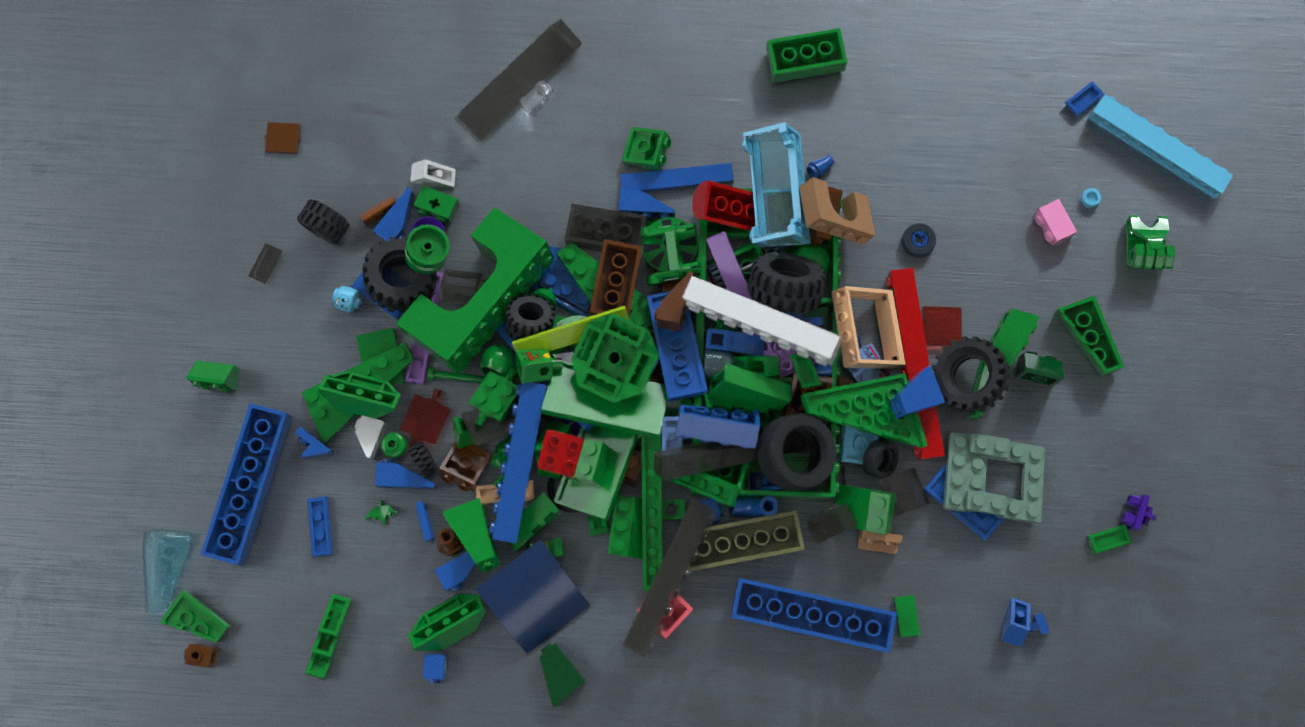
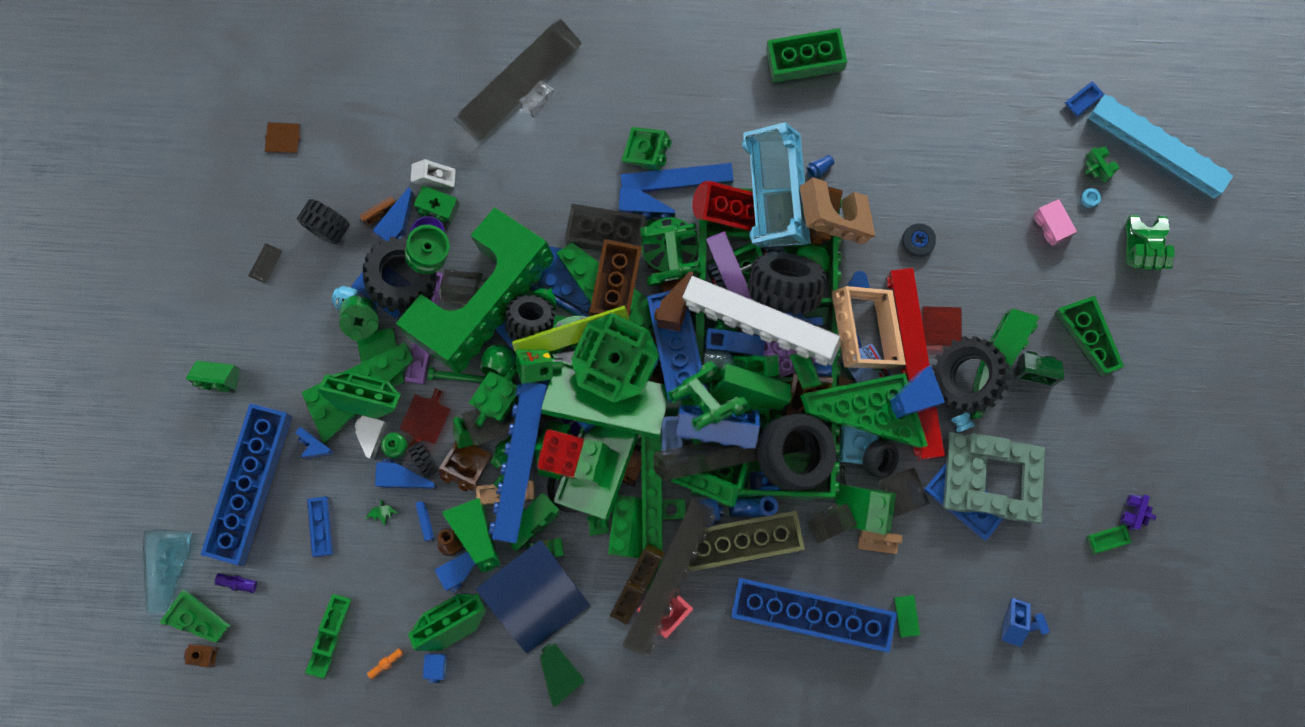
(235, 583): none -> dark purple pin
(358, 317): none -> green brick
(385, 663): none -> orange bar
(637, 583): none -> dark brown slope
(712, 410): none -> green connector
(859, 280): none -> blue tile
(963, 422): none -> medium azure wheel
(1098, 165): none -> green hips

